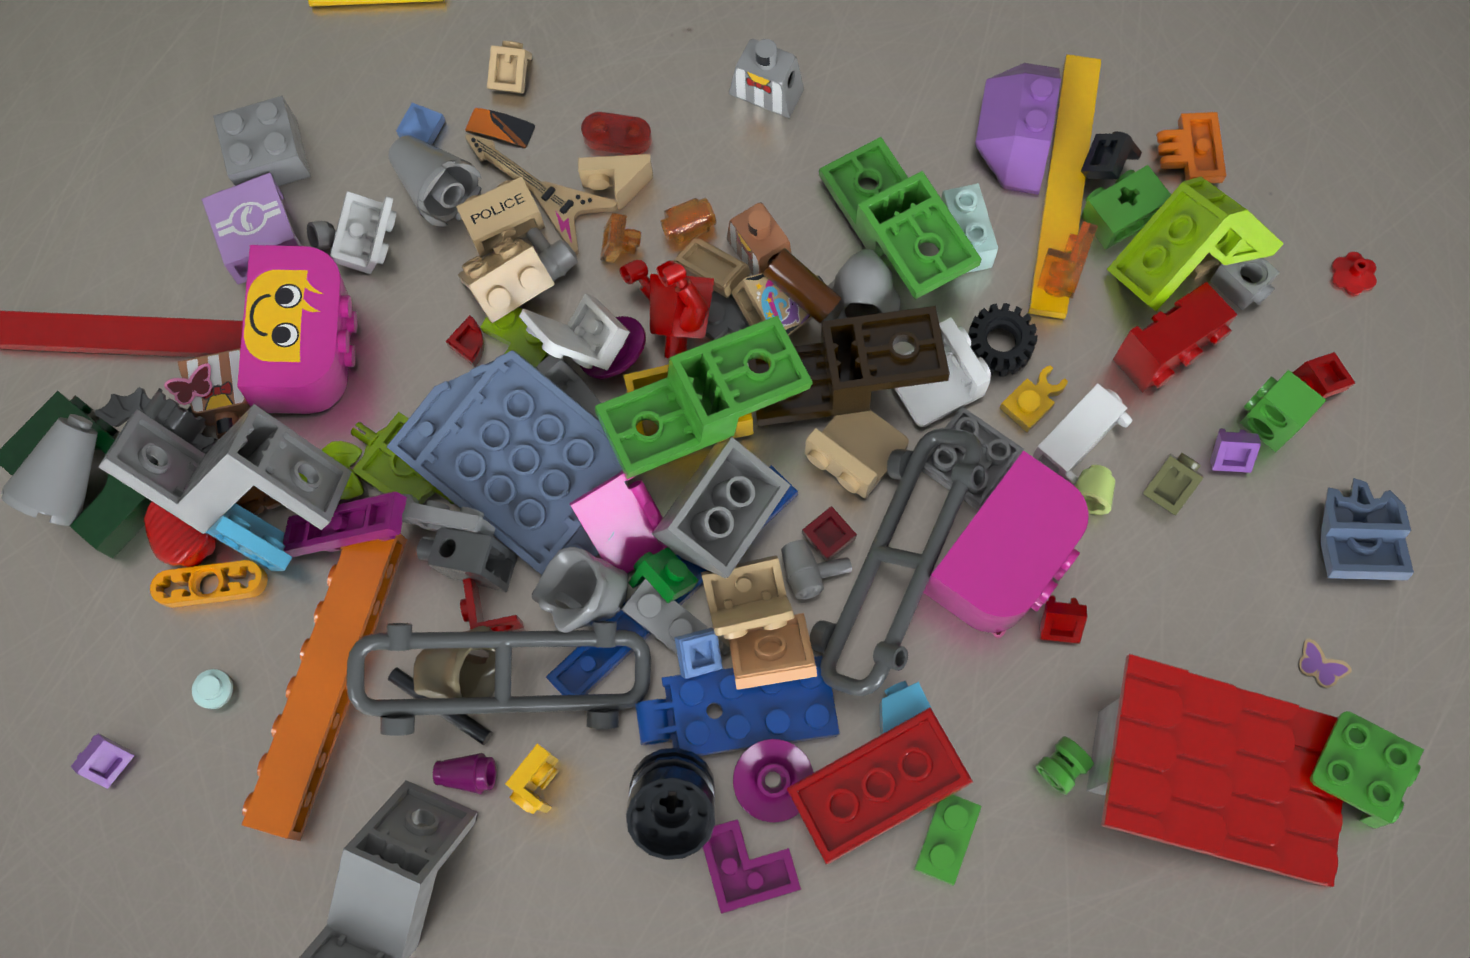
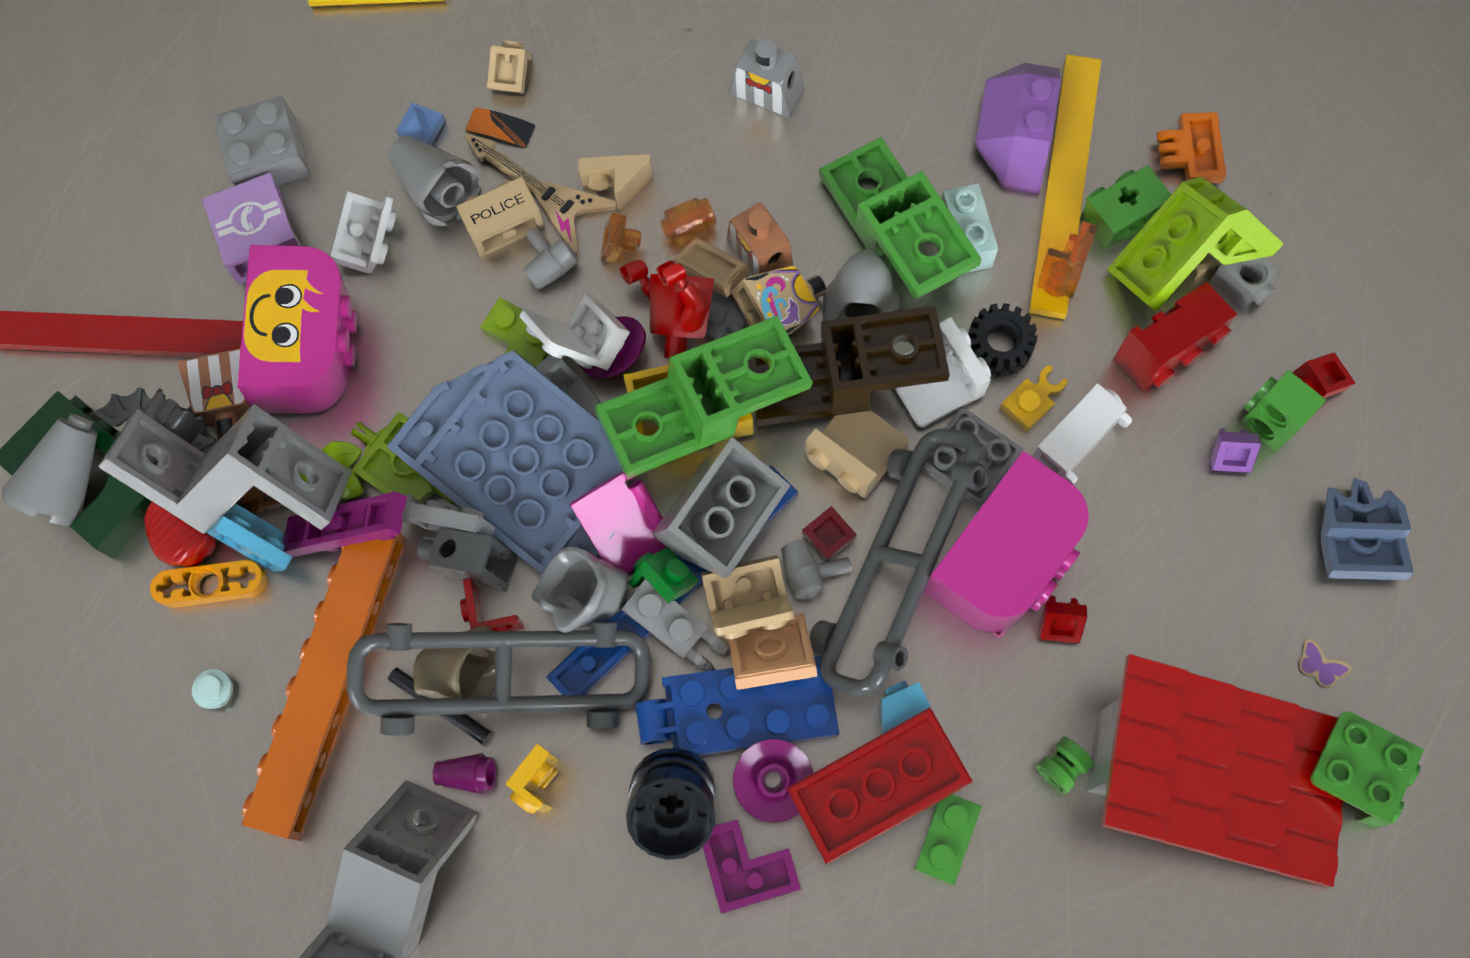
(102, 760): medium lavender tile -> none
(186, 389): dark red sticker -> none
(320, 234): light grey hinge -> none
(468, 341): red tile -> none
(505, 277): tan bracket -> none
(615, 135): clear red plate -> none
(698, 653): medium blue tile -> none
(801, 285): reddish brown piece -> none
(1097, 488): yellowish green hat -> none
(1109, 155): black bracket -> none
(1174, 482): olive bracket -> none
(1354, 273): red plant -> none

